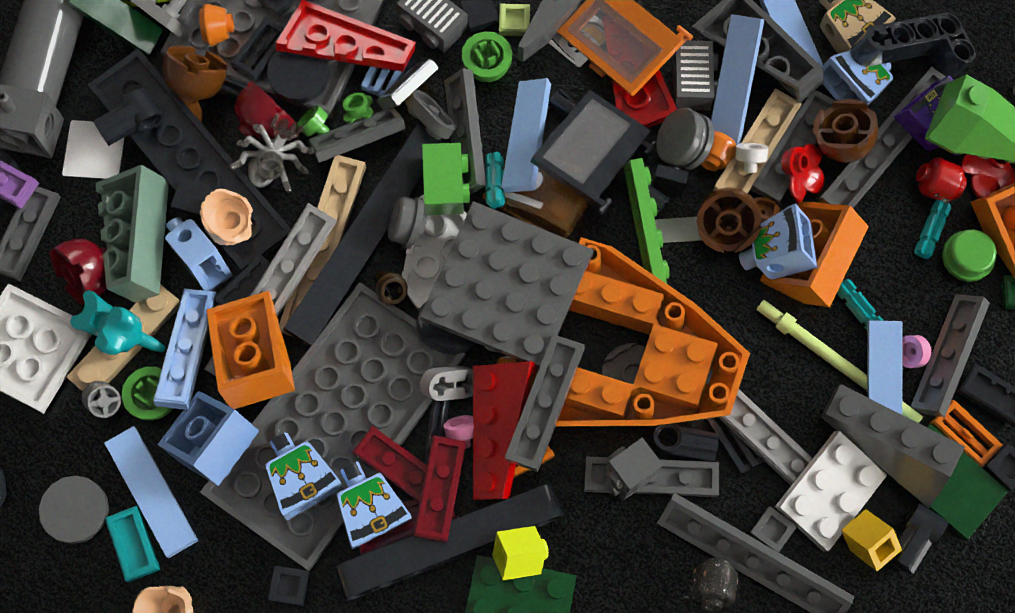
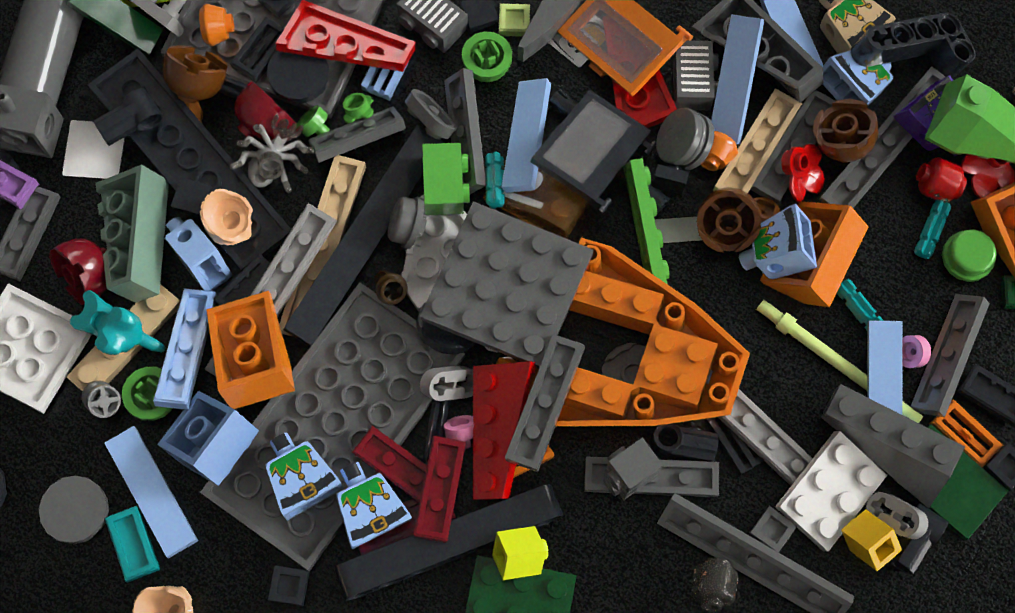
(407, 84): tile -> none
(751, 154): white tile -> none
(900, 509): none -> light grey beam

